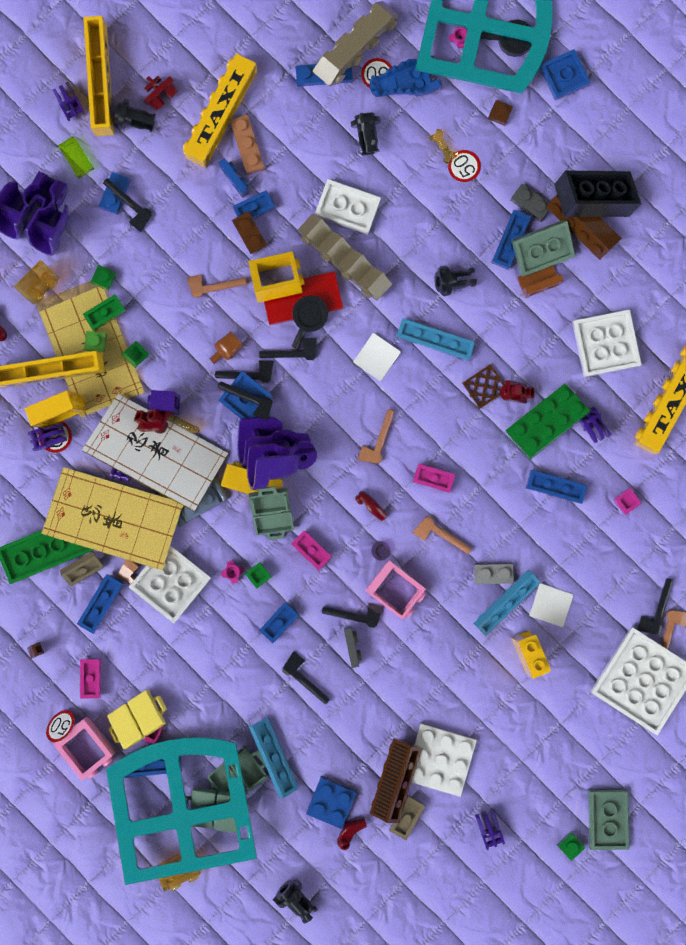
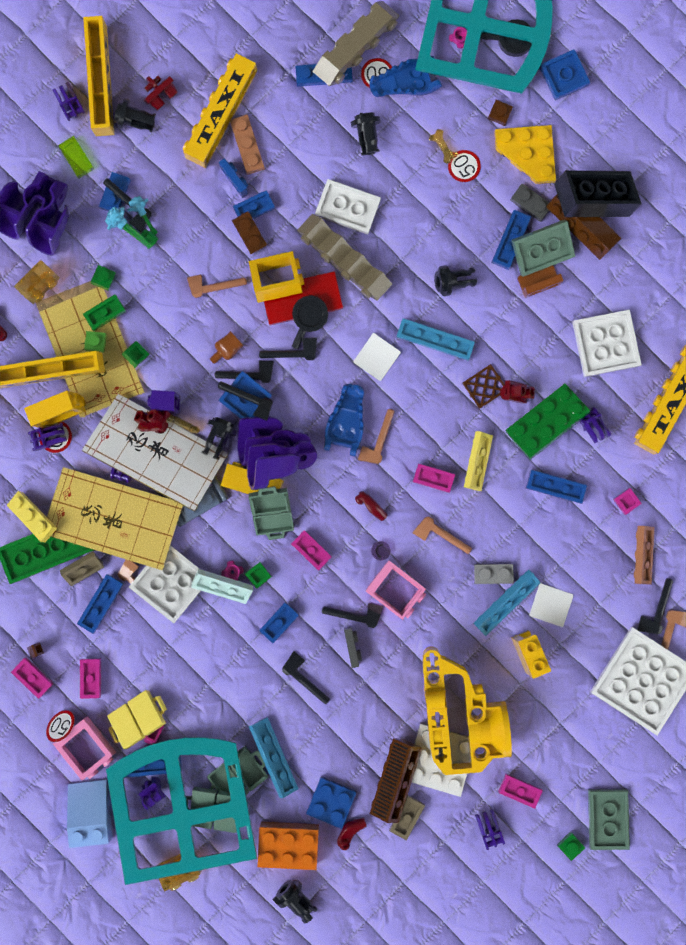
(31, 516): none -> light yellow plate
(32, 677): none -> dark pink plate
(88, 814): none -> light blue slope
(115, 218): none -> plant
(151, 792): none -> dark purple arm
(220, 429): none -> black piece
(222, 586): none -> light aqua plate
(288, 845): none -> orange brick
(346, 422): none -> blue animal
(478, 461): none -> light yellow plate
(486, 730): none -> yellow piece
(520, 791): none -> dark pink plate
(529, 151): none -> yellow plate
(644, 555): none -> nougat plate

